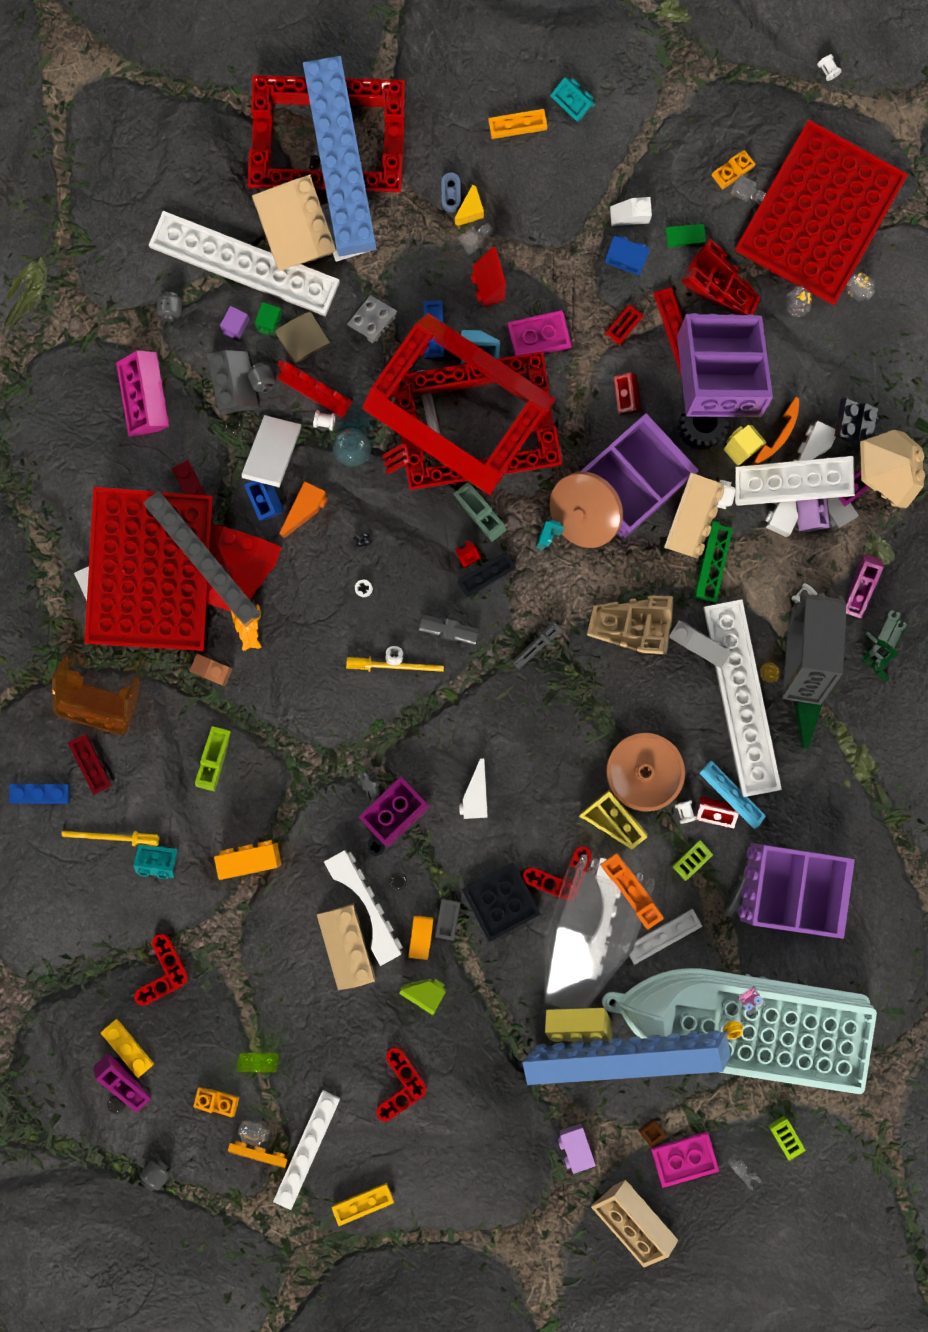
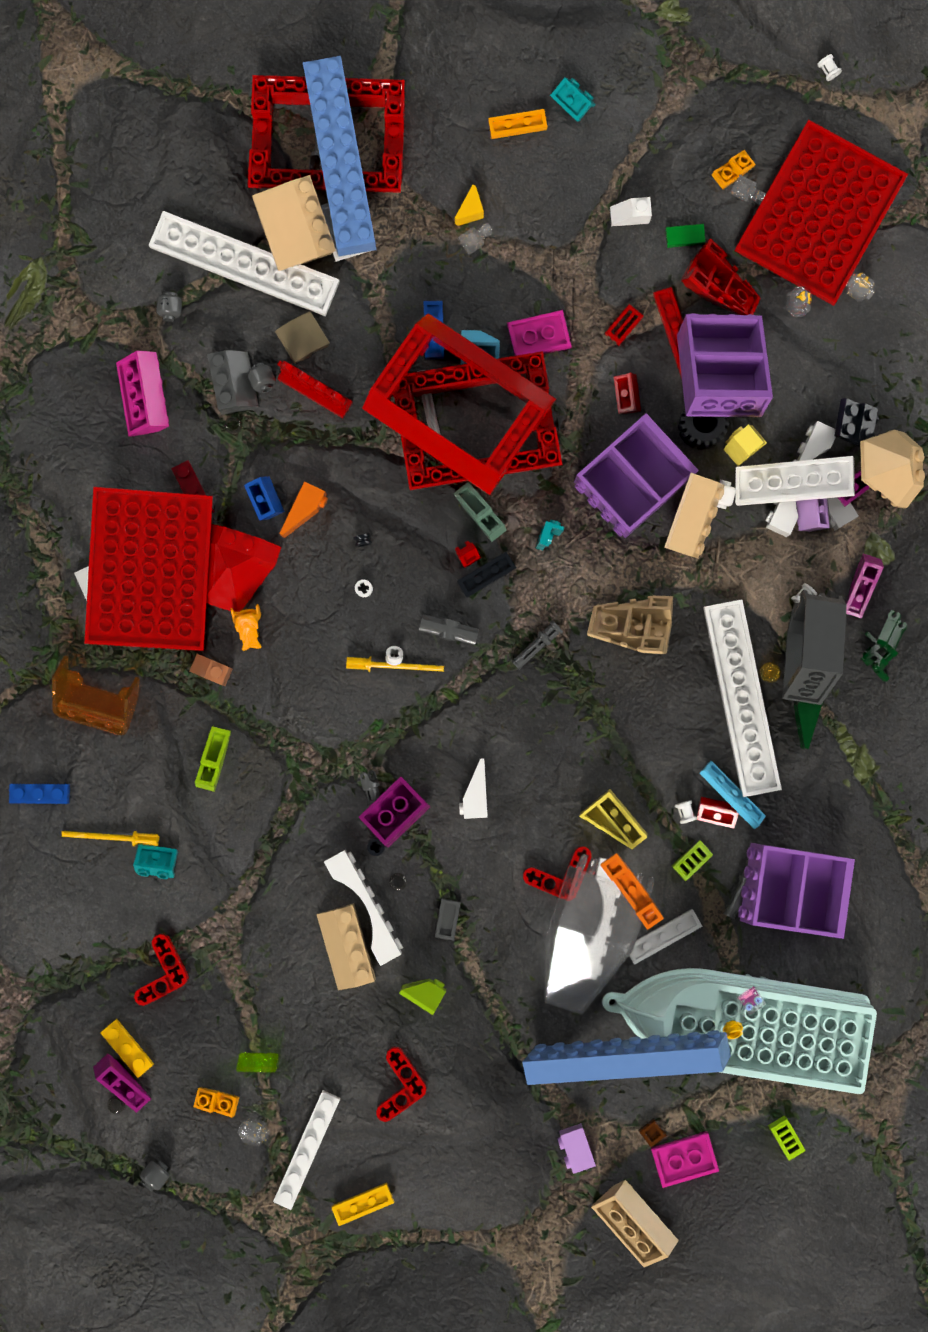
(89, 764): dark red plate -> none
(202, 558): dark grey brick -> none
(234, 323): medium lavender brick -> none
(247, 859): light orange brick -> none
(258, 1154): light orange plate -> none
(268, 319): green brick -> none
(271, 451): white tile -> none
(324, 420): white bush -> none
(352, 447): clear light blue cylinder -> none
(372, 318): light grey hinge -> none
(392, 468): red tile -> none
(420, 937): light orange slope -> none
(451, 193): sand blue plate -> none
(489, 279): red slope -> none
(501, 901): black plate -> none
(578, 1025): light yellow wedge -> none
(586, 509): nougat dish -> none
(627, 255): blue brick -> none
(645, 772): nougat dish -> none
(700, 644): light grey slope -> none
(706, 561): green fence -> none
(740, 1168): clear plate -> none
(791, 416): orange slope -> none

